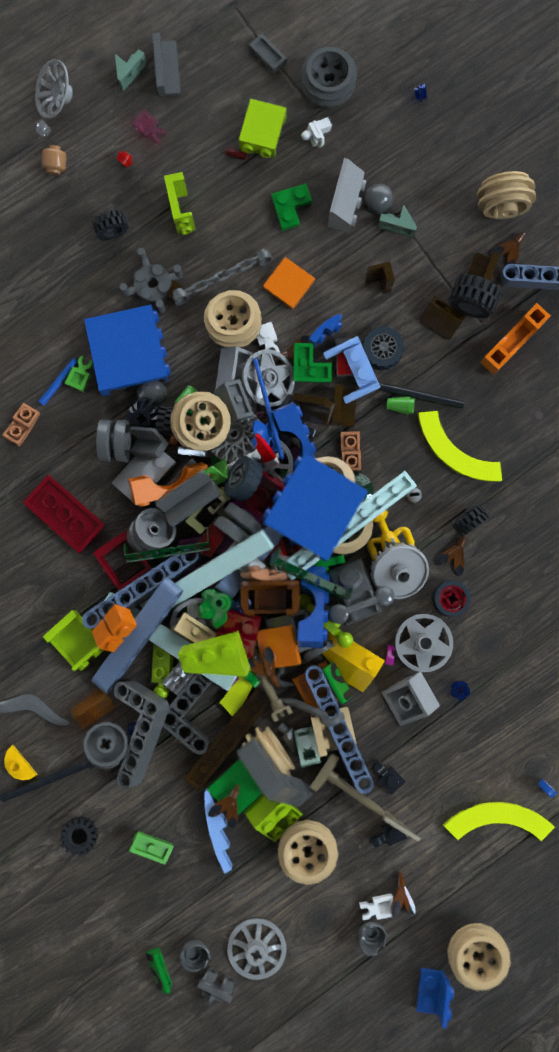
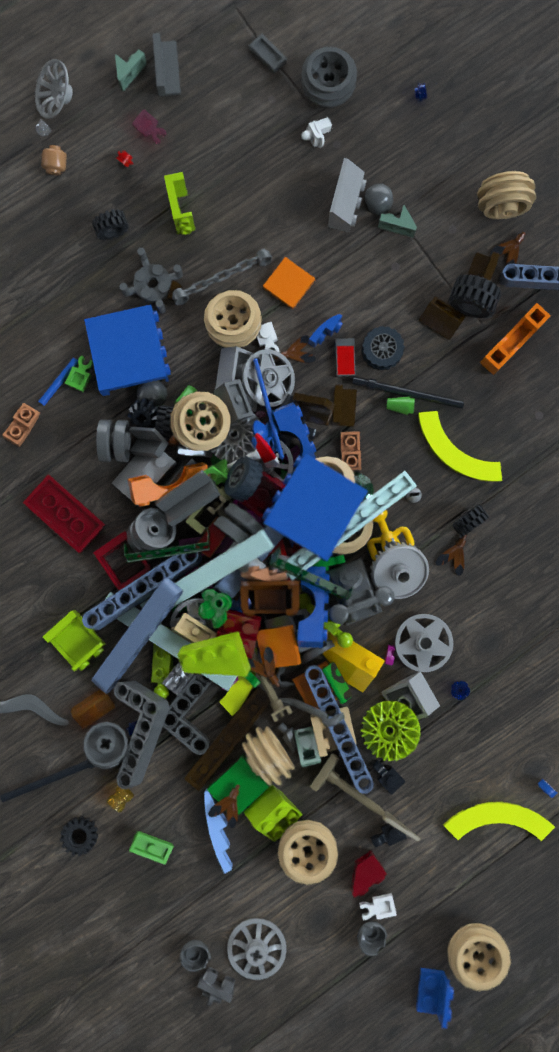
(17, 765): yellow plate -> none
(119, 799): none -> clear yellow wheel
(120, 625): orange piece -> none
(159, 970): green slope -> none
(235, 153): dark red piece -> none
(262, 128): lime panel -> none
(273, 784): dark grey beam -> none
(286, 202): green plate -> none
(305, 370): green plate -> none
(359, 365): light blue plate -> none
(366, 873): none -> dark red slope
(378, 735): none -> lime wheel
(383, 273): dark brown panel -> none
(401, 898): reddish brown piece -> none
(445, 590): wheel -> none

